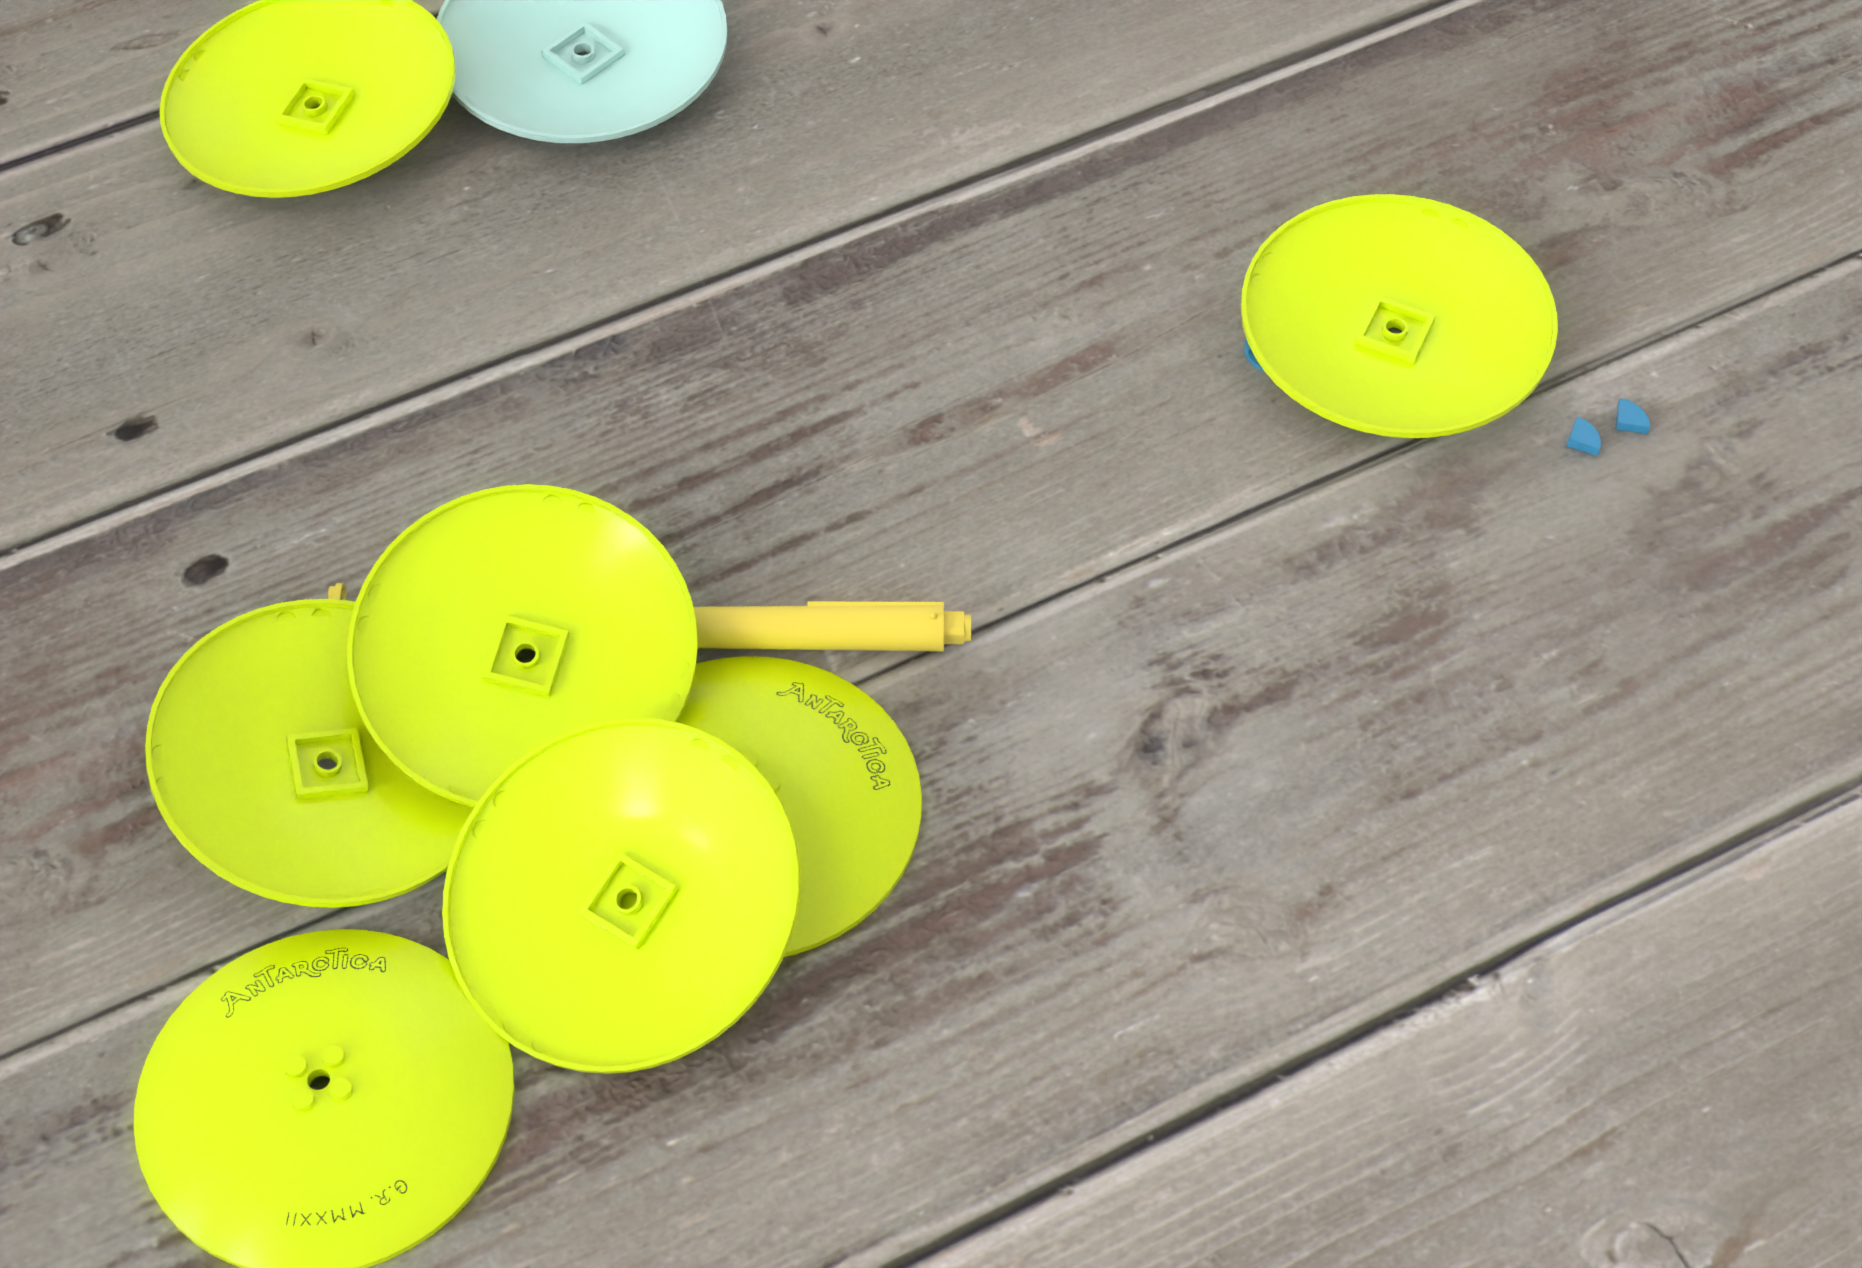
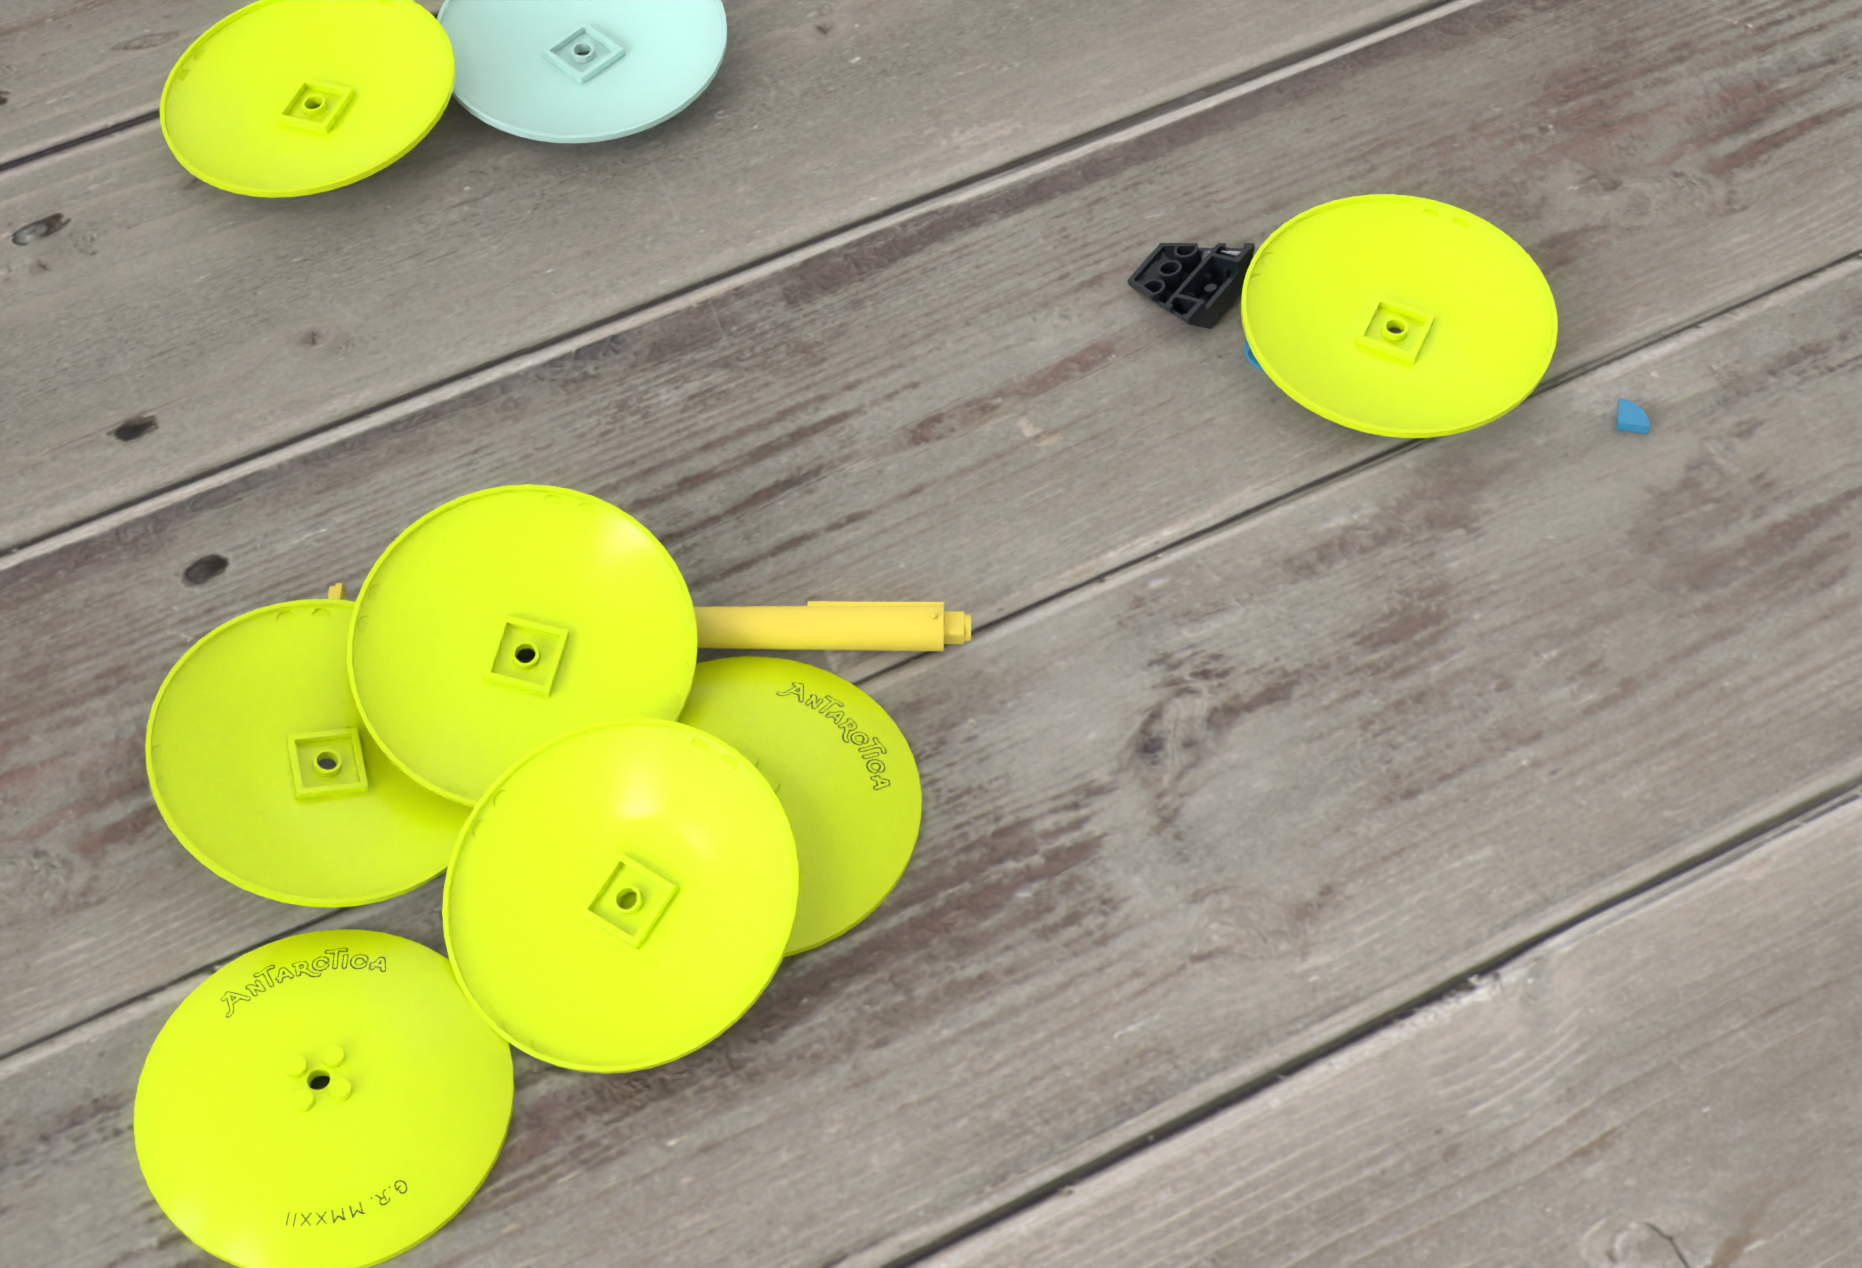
(1193, 280): none -> black wedge
(1584, 437): dark azure tile -> none

